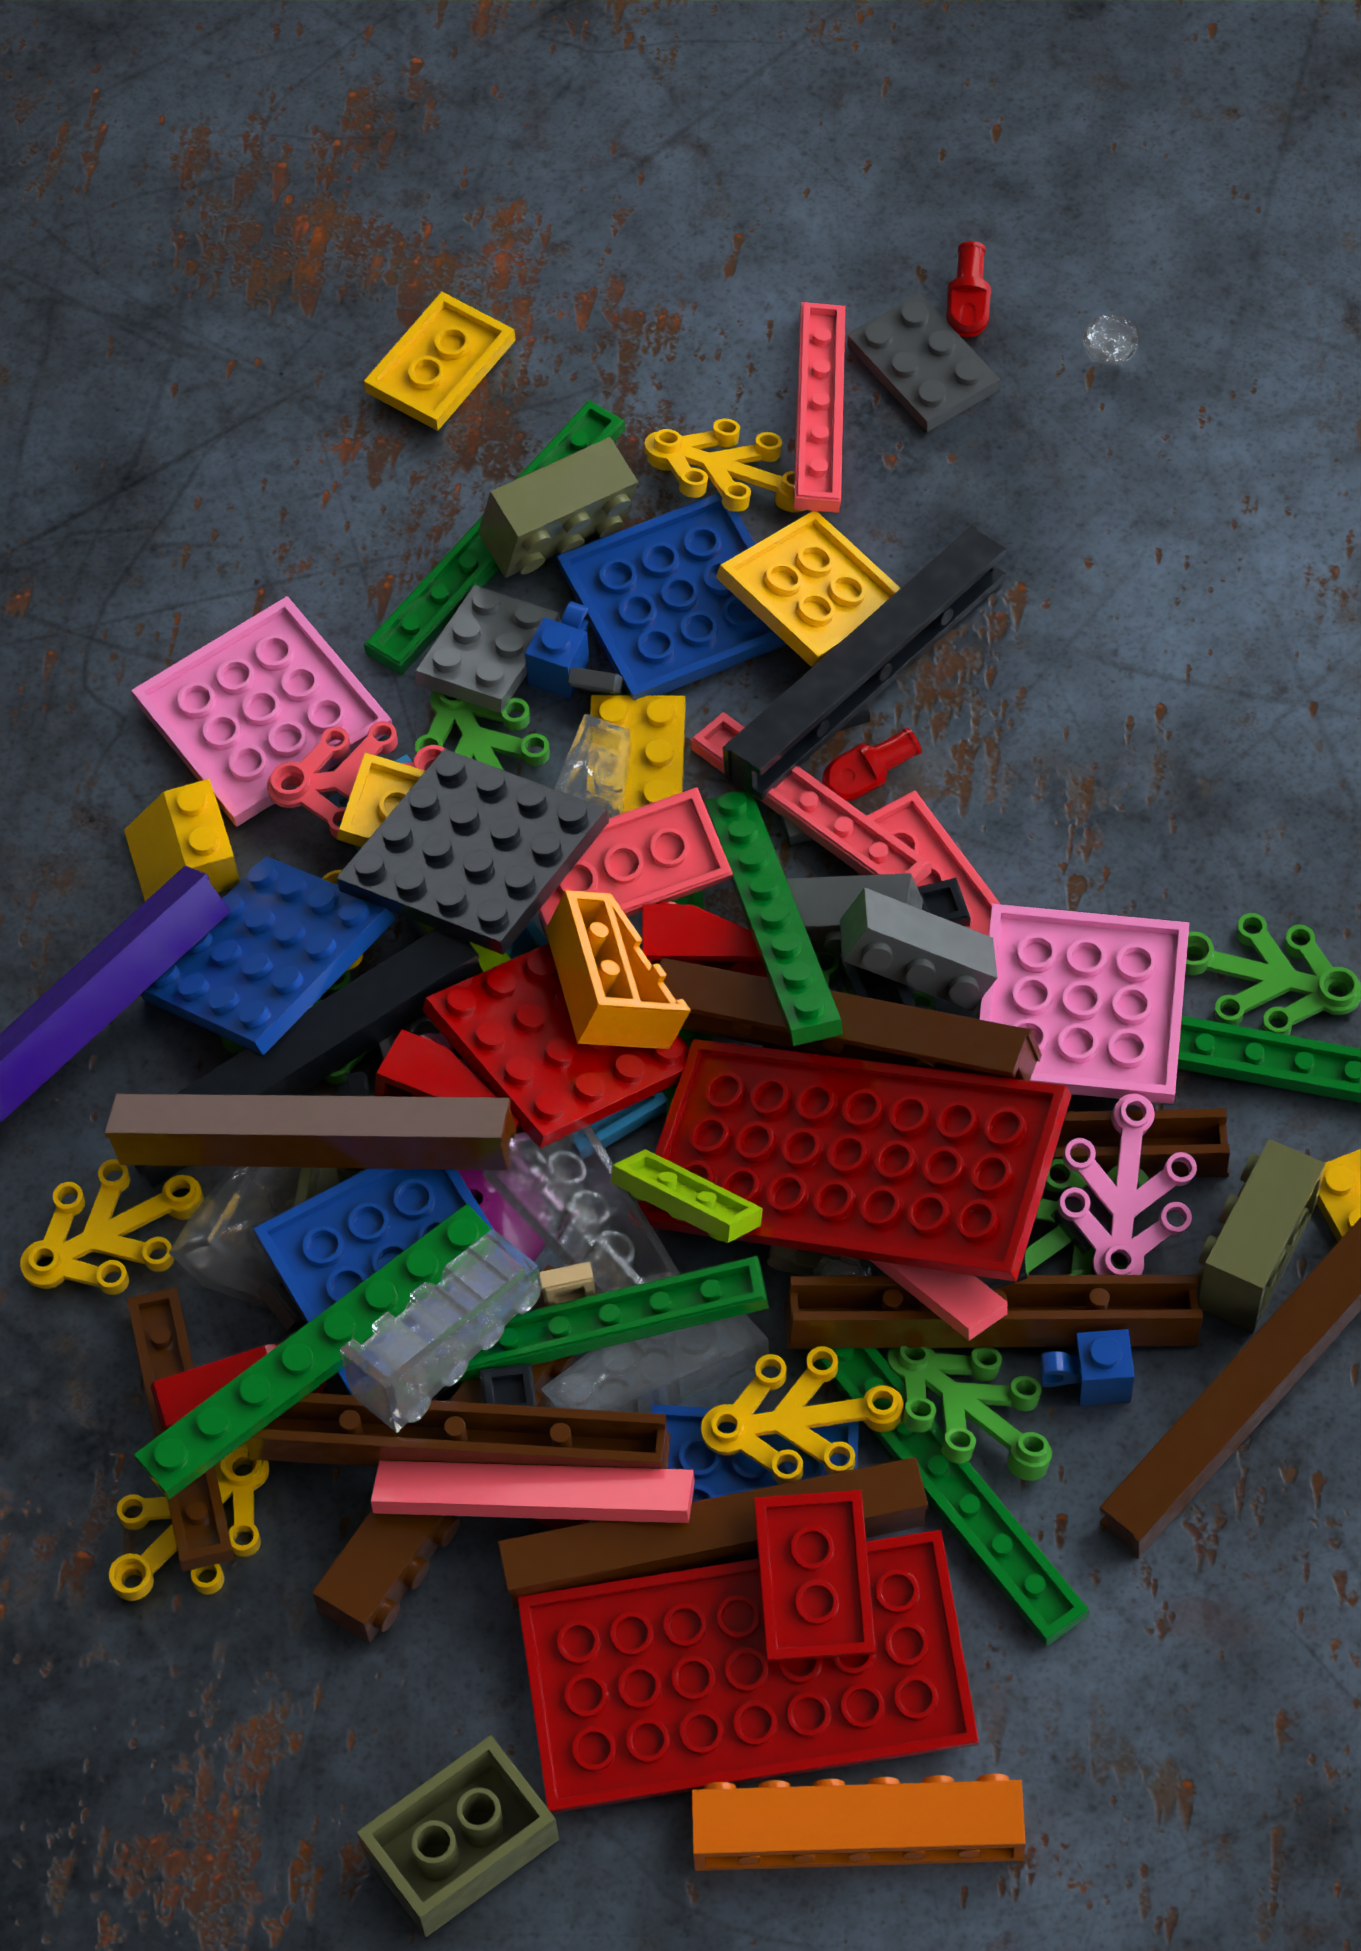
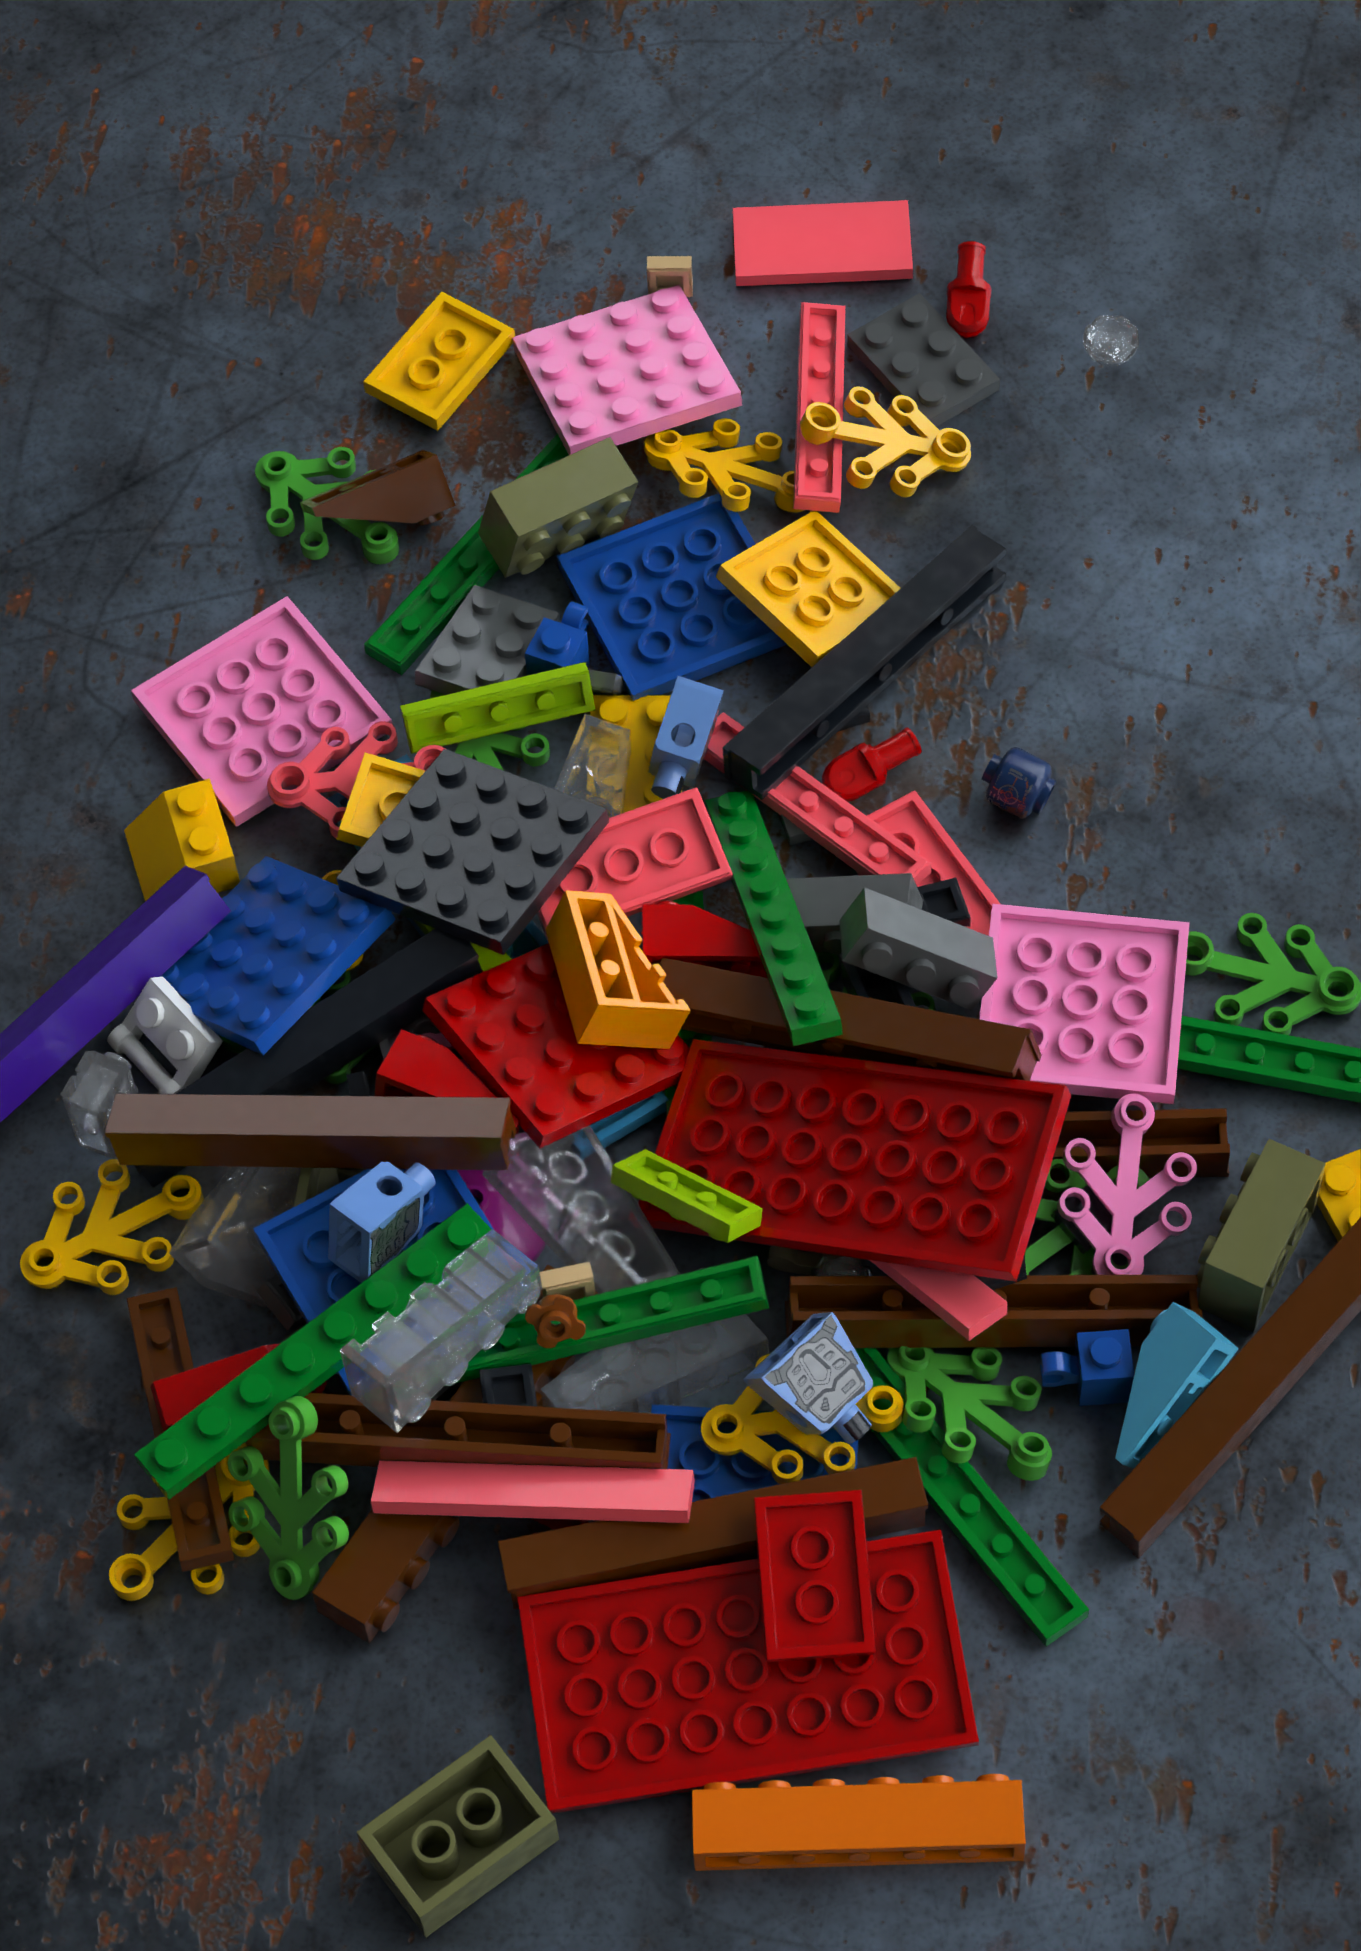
(91, 1097): none -> clear brick
(173, 1029): none -> white plate
(292, 1566): none -> bright green plant
(293, 479): none -> bright green plant
(377, 1218): none -> medium blue torso
(399, 492): none -> reddish brown slope
(498, 707): none -> lime tile
(555, 1308): none -> dark orange plate
(627, 370): none -> bright pink plate
(668, 272): none -> tan tile
(684, 736): none -> medium blue torso
(816, 1379): none -> torso
(822, 243): none -> coral tile
(941, 449): none -> yellow plant
(1018, 782): none -> dark blue head
(1171, 1372): none -> medium azure slope

